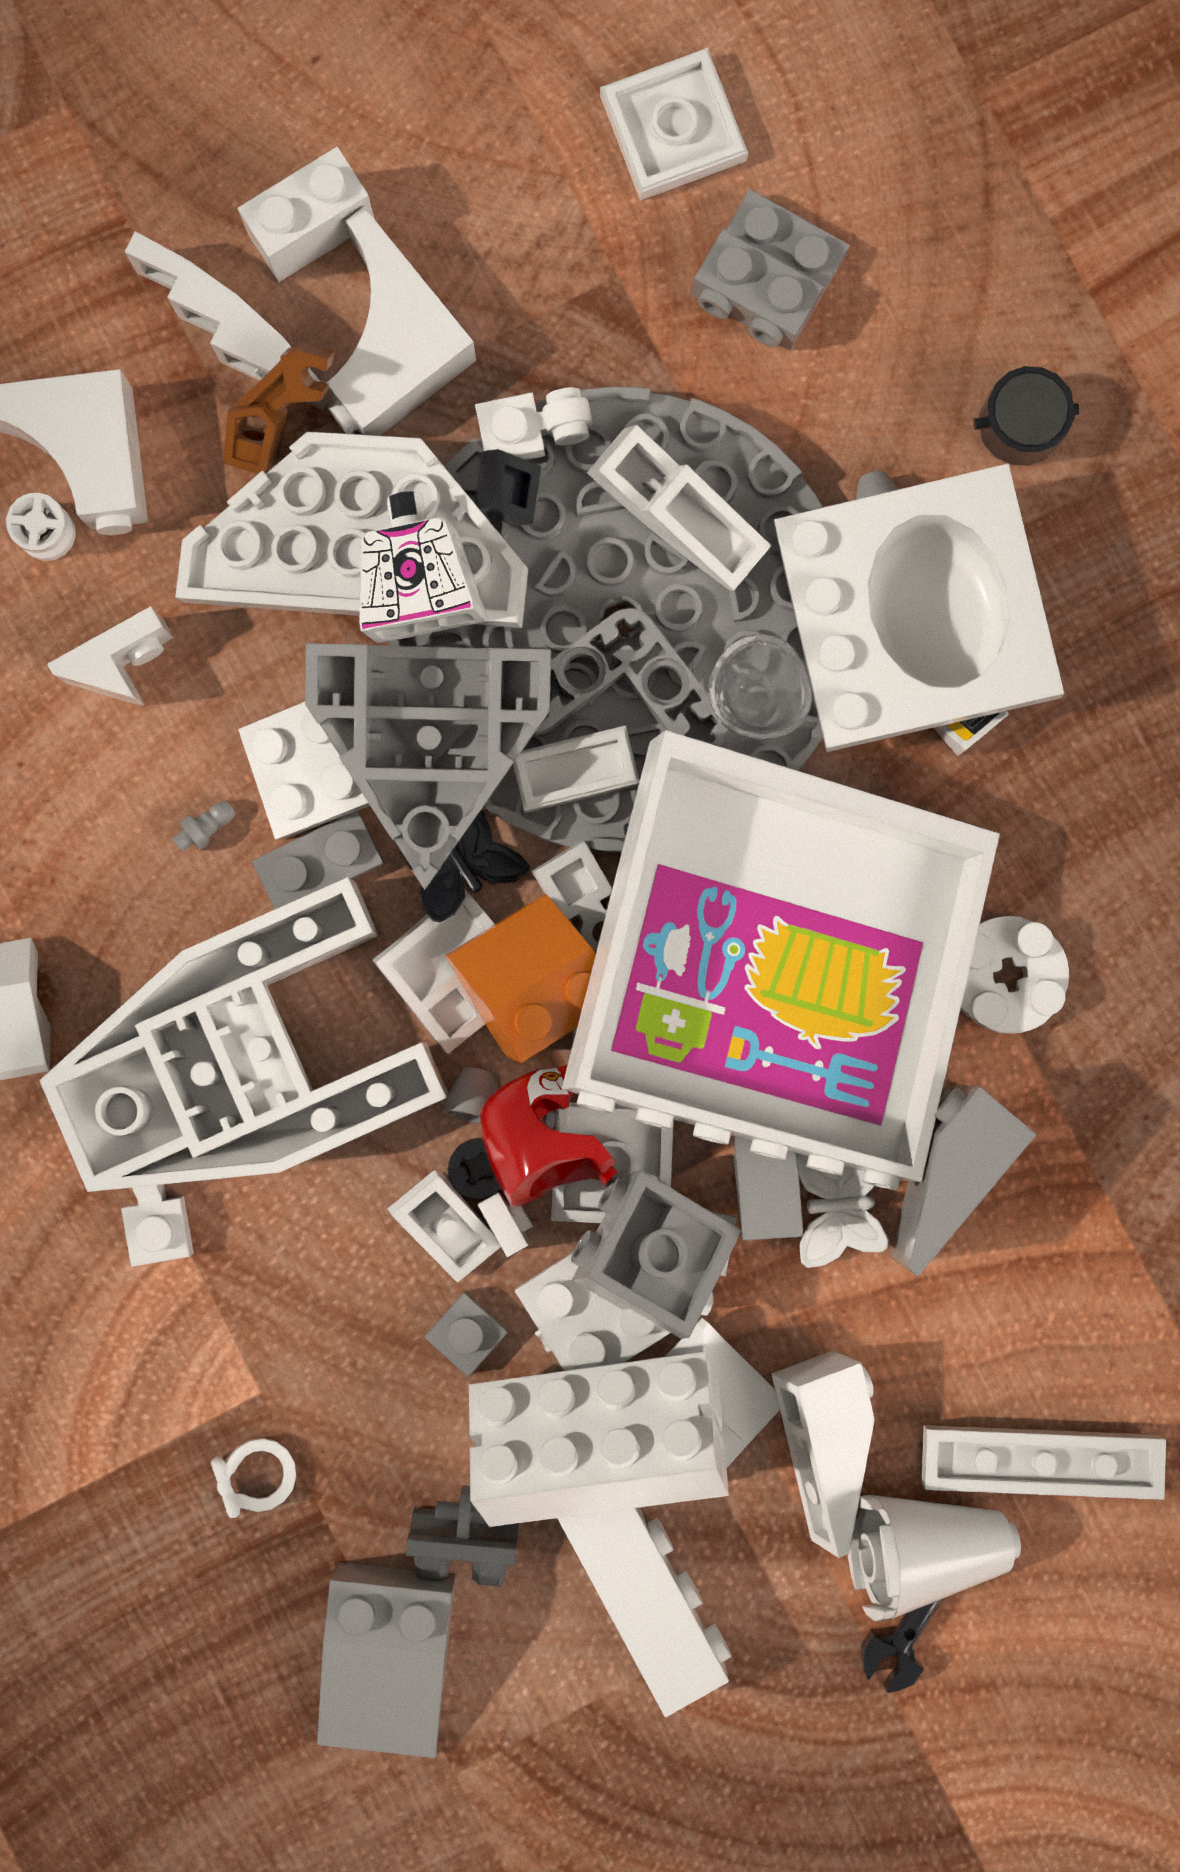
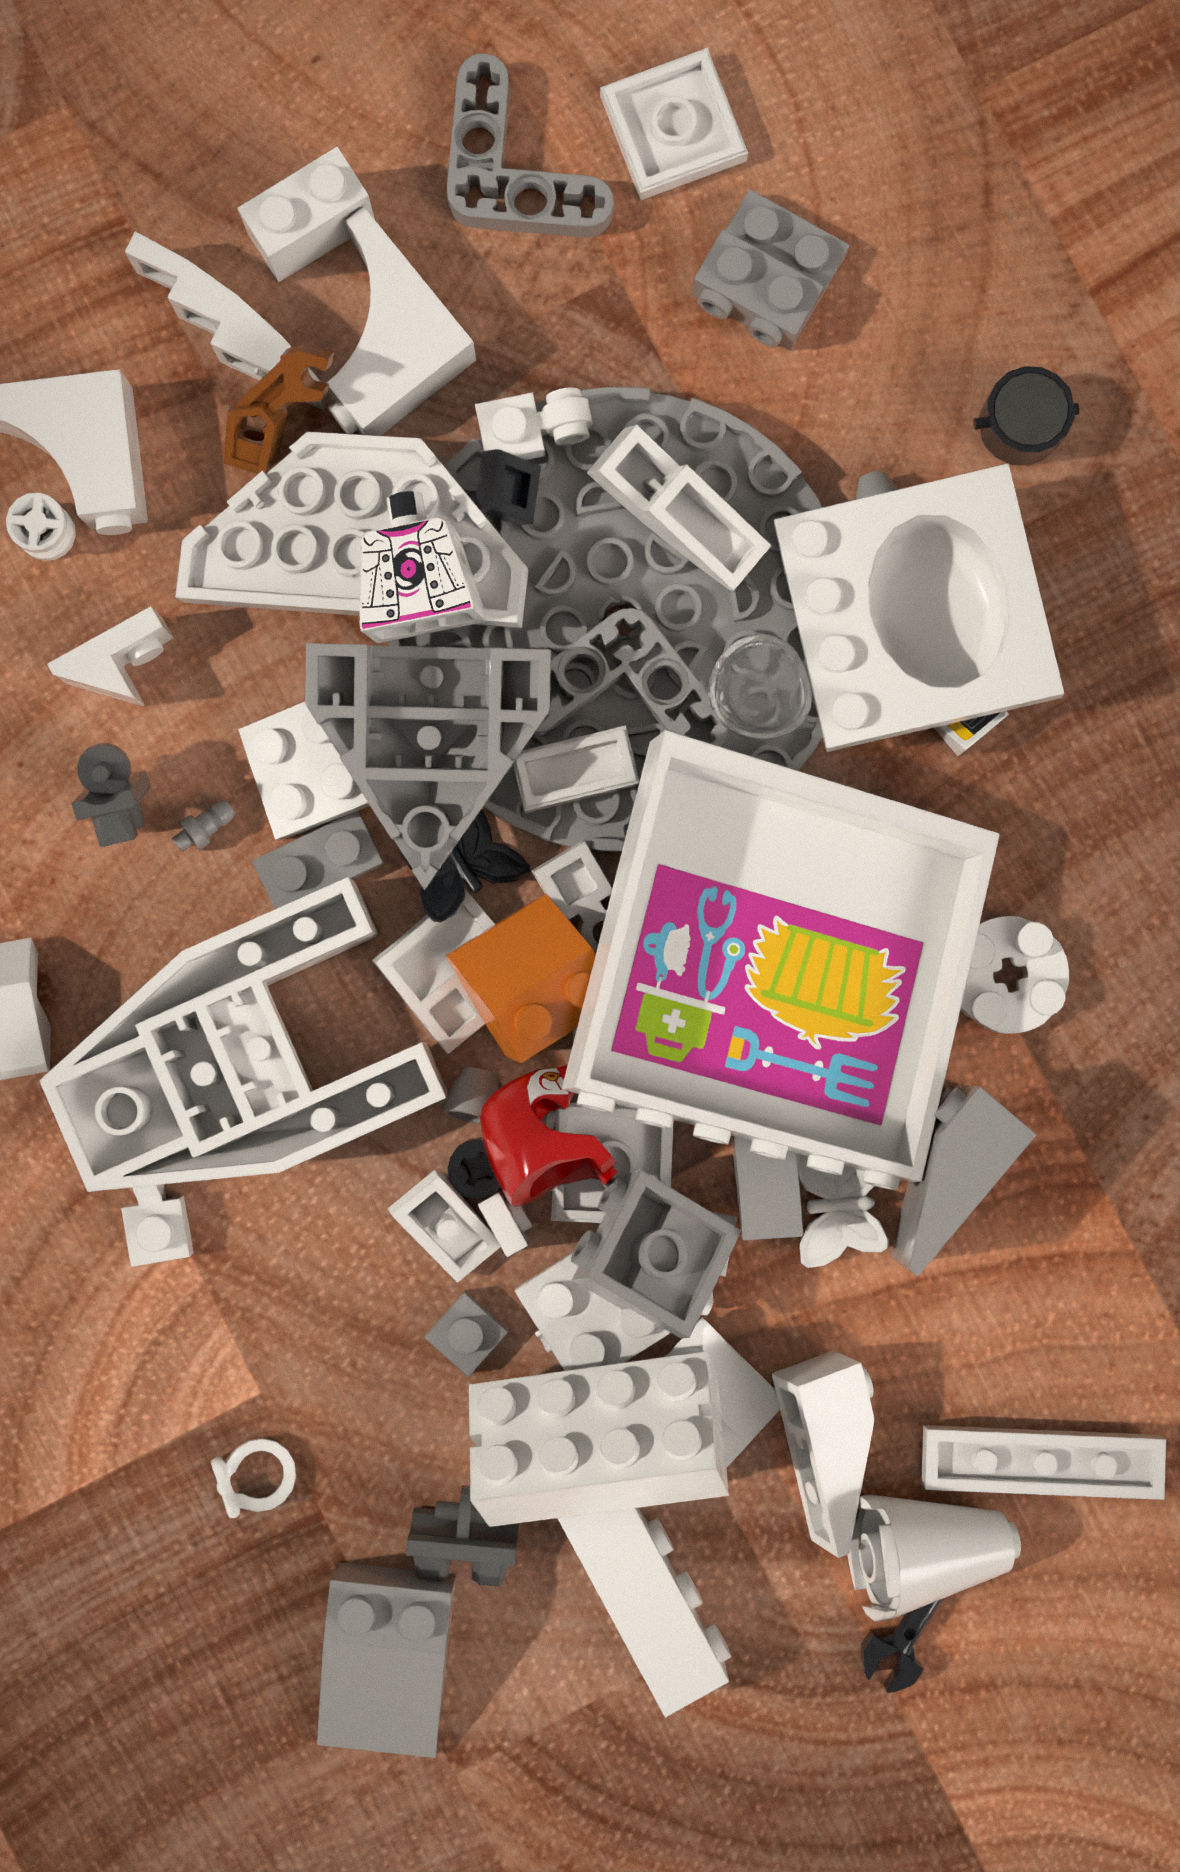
(109, 794): none -> dark grey hips
(488, 172): none -> light grey beam

